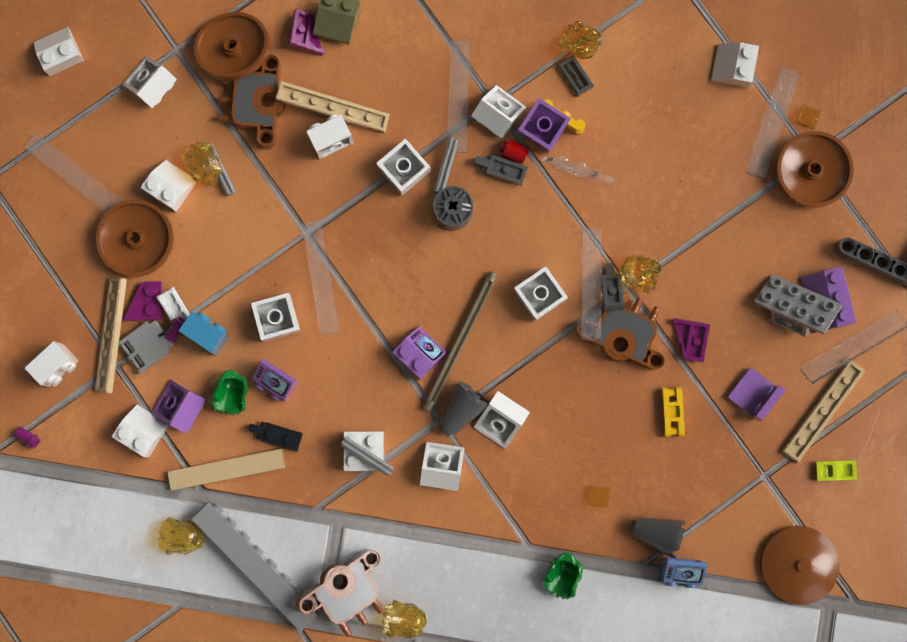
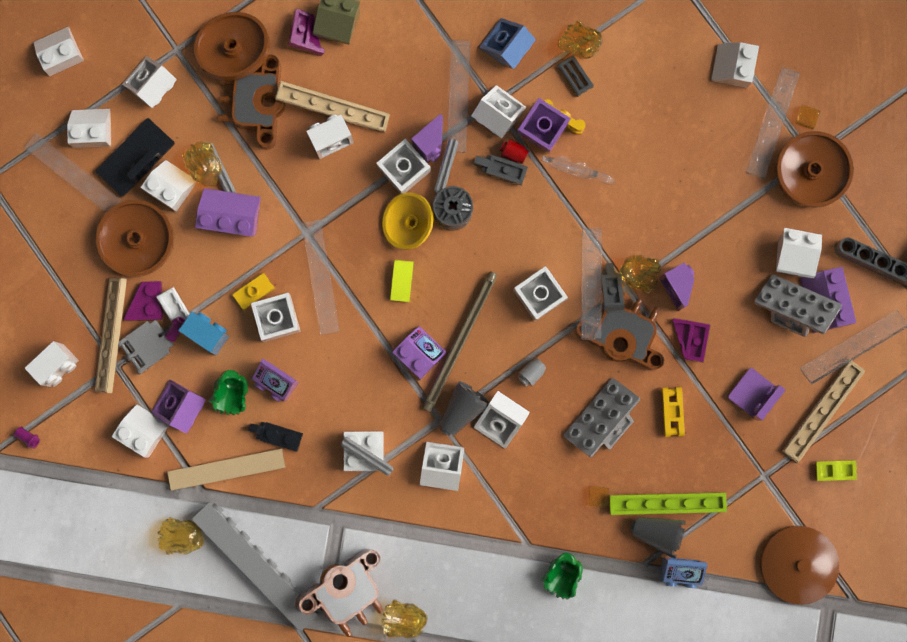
(89, 128): none -> white slope
(135, 157): none -> black bracket
(228, 212): none -> medium lavender slope
(253, 291): none -> yellow plate
(399, 221): none -> yellow dish
(402, 280): none -> neon yellow slope
(429, 140): none -> medium lavender slope
(508, 42): none -> medium blue slope
(532, 372): none -> light grey brick
(603, 419): none -> light grey bracket
(667, 503): none -> lime plate
(679, 284): none -> medium lavender slope
(798, 252): none -> white slope

